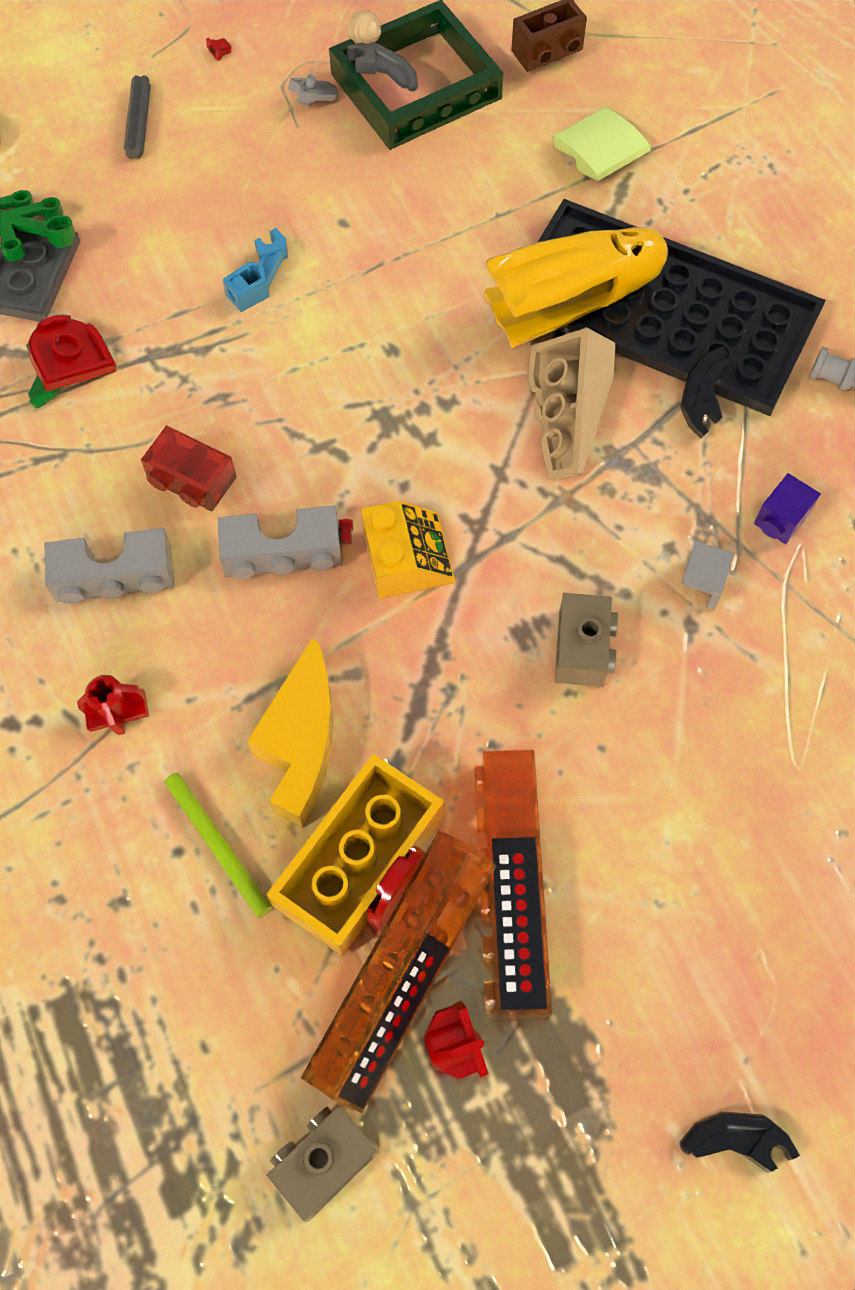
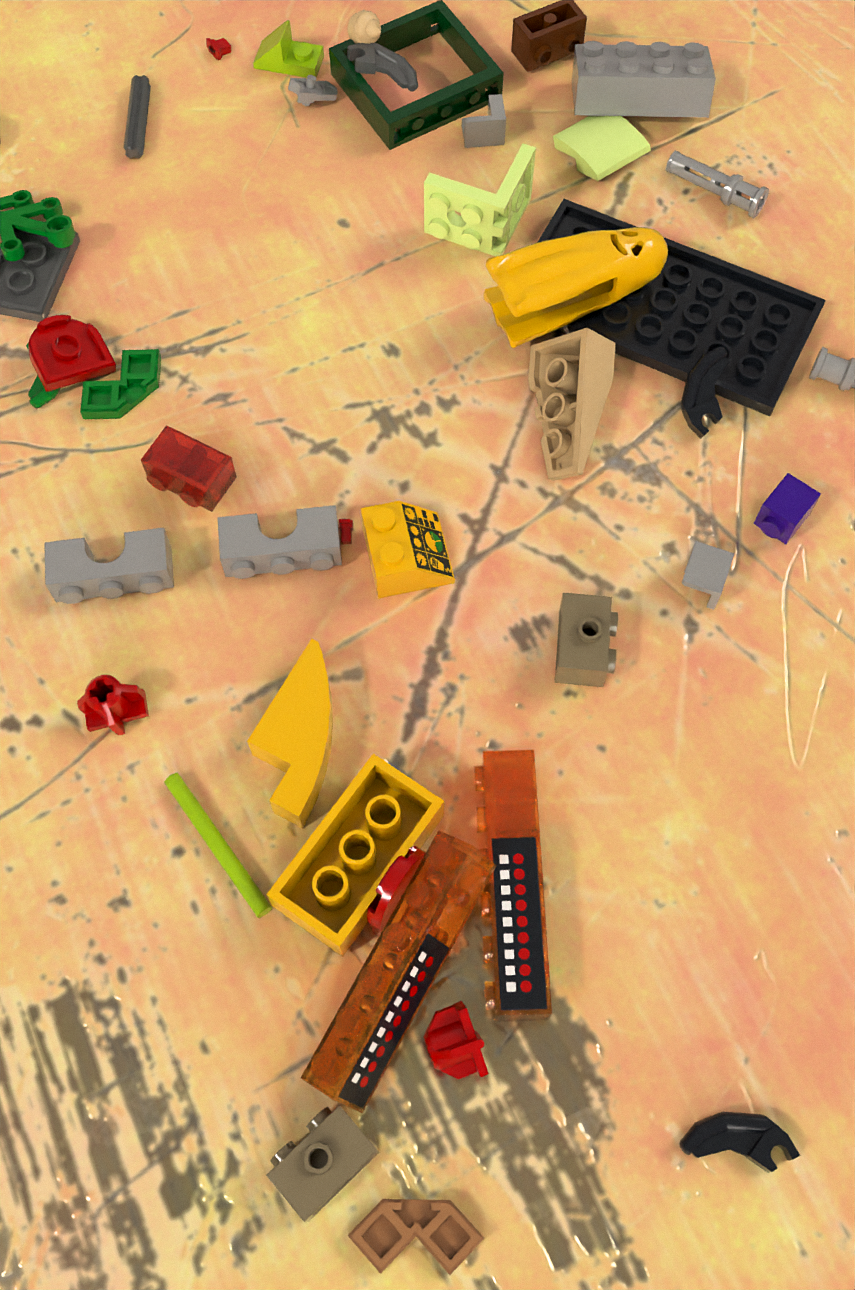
(117, 397): none -> green tile
(251, 281): dark azure piece -> none
(284, 56): none -> lime slope
(398, 1221): none -> medium nougat tile
(485, 217): none -> yellowish green bracket
(486, 130): none -> light grey panel
(642, 80): none -> light grey brick
(730, 193): none -> light grey pin

